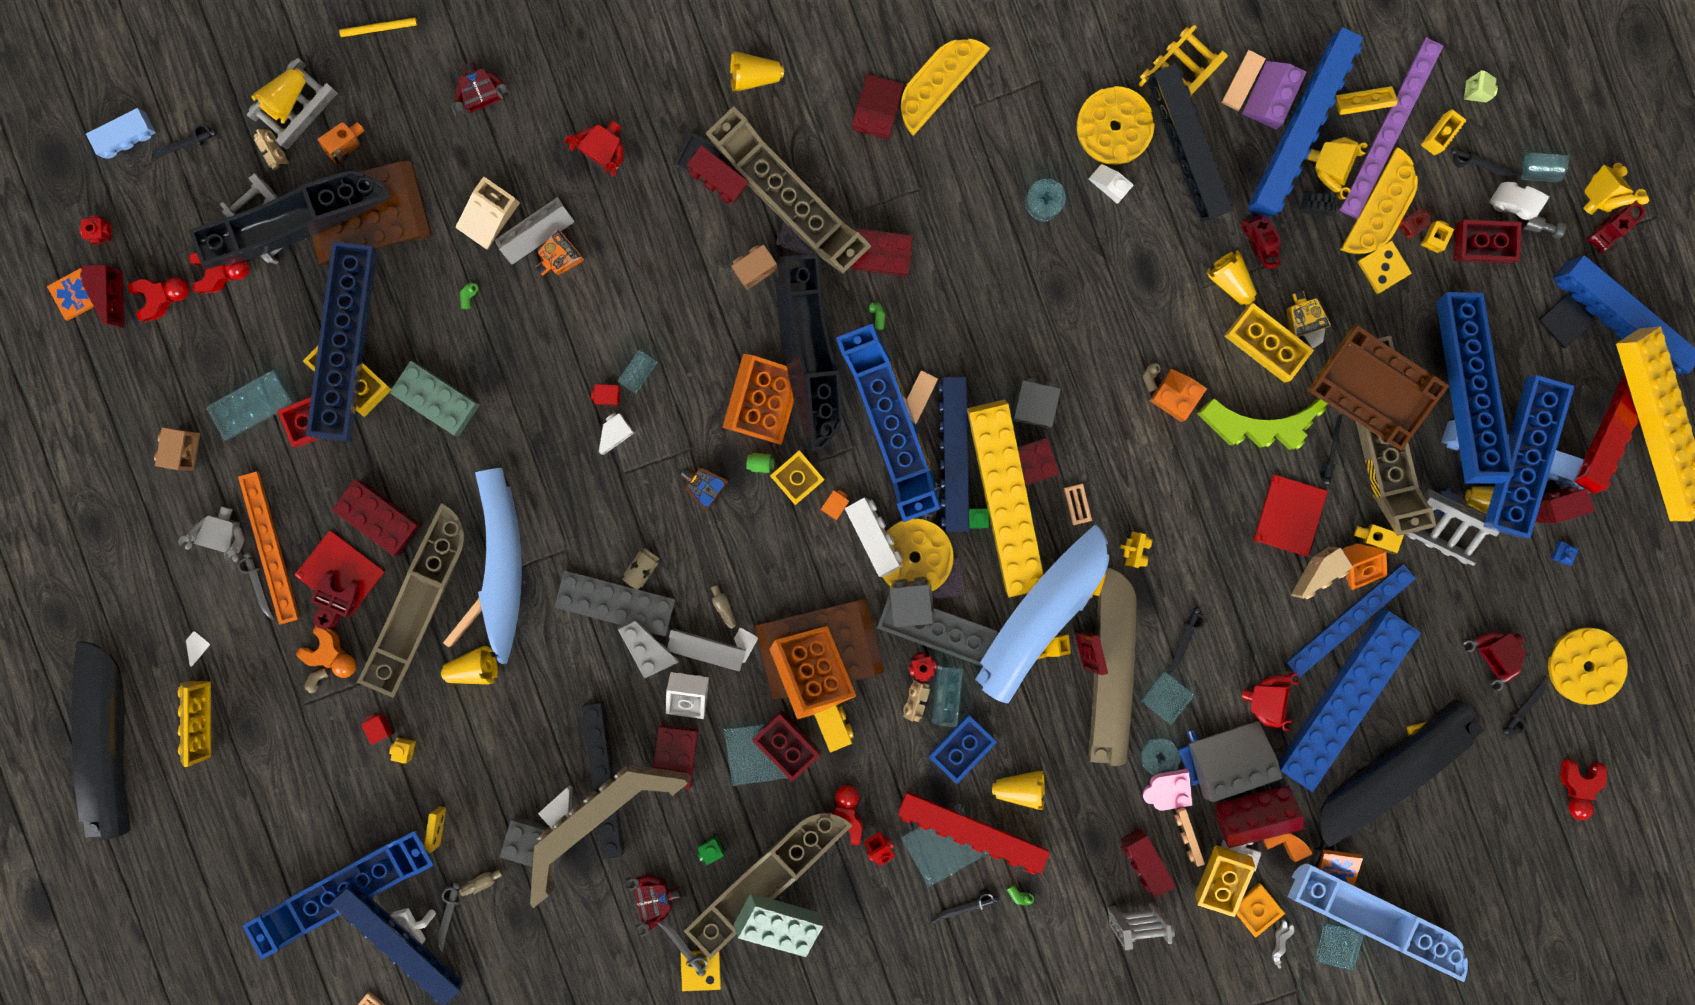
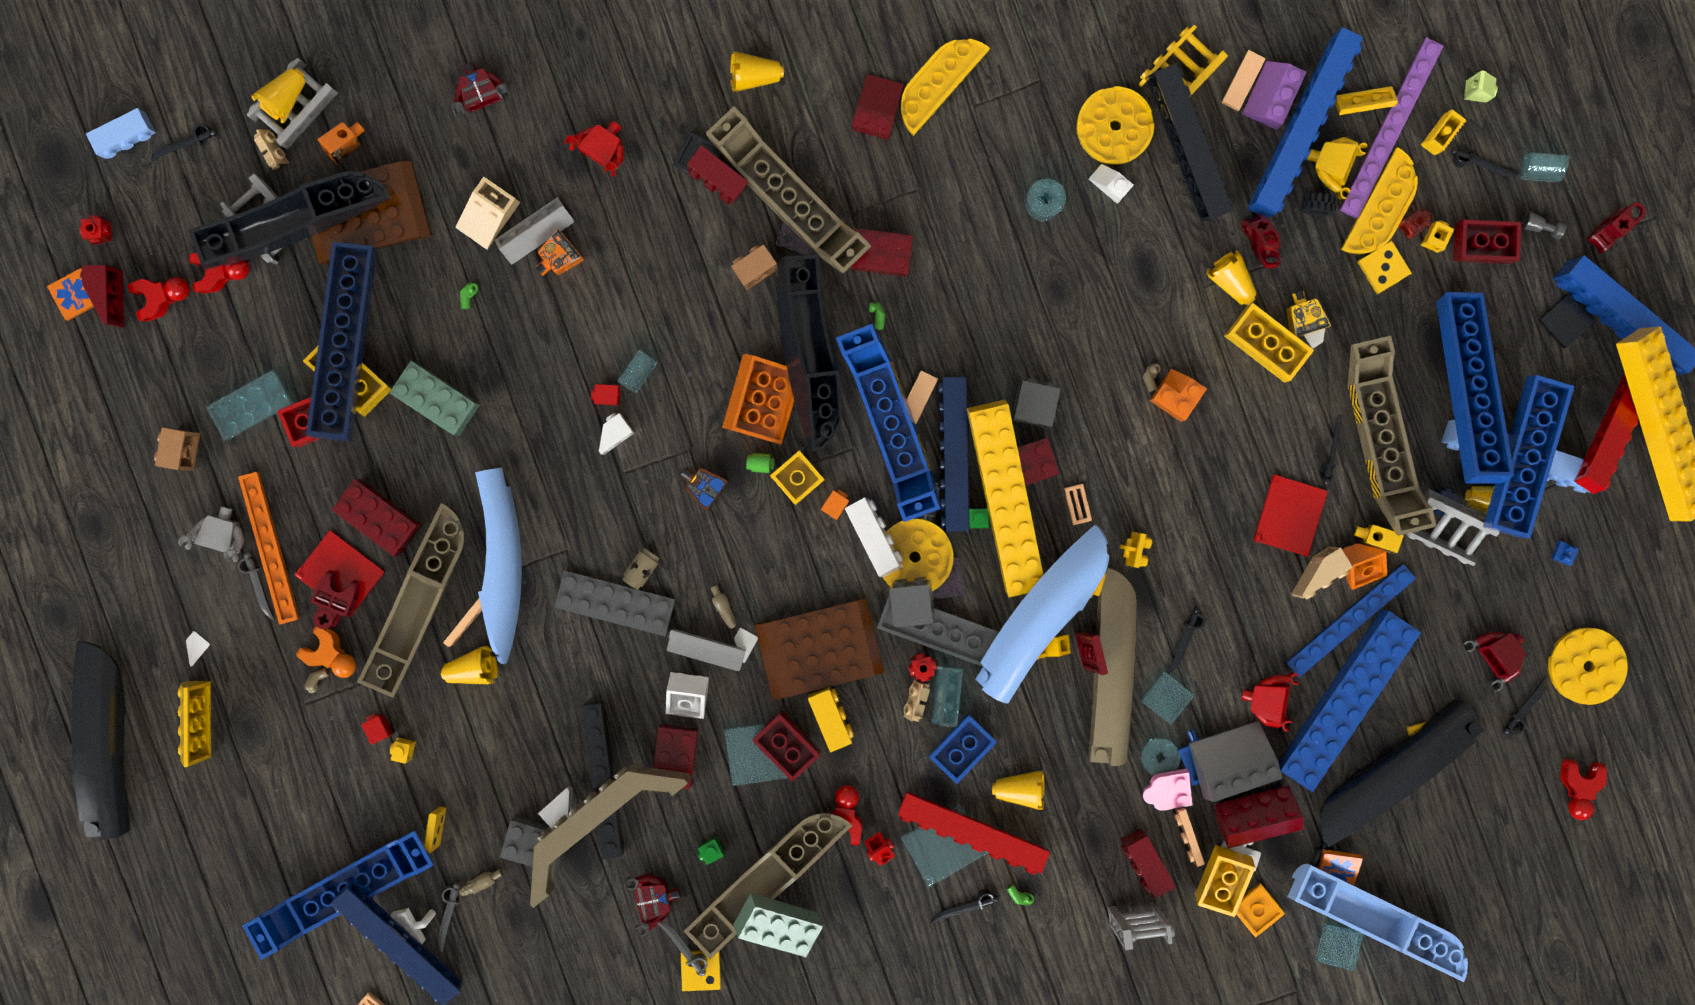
(378, 27): yellow bar -> none
(645, 649): light grey wing -> none
(812, 671): orange slope -> none
(1281, 934): light grey hair -> none
(1287, 430): lime arch -> none
(1294, 846): orange brick -> none
(1378, 387): reddish brown slope -> none
(1514, 199): white brick -> none
(1564, 504): dark red brick -> none
(1611, 191): yellow torso -> none

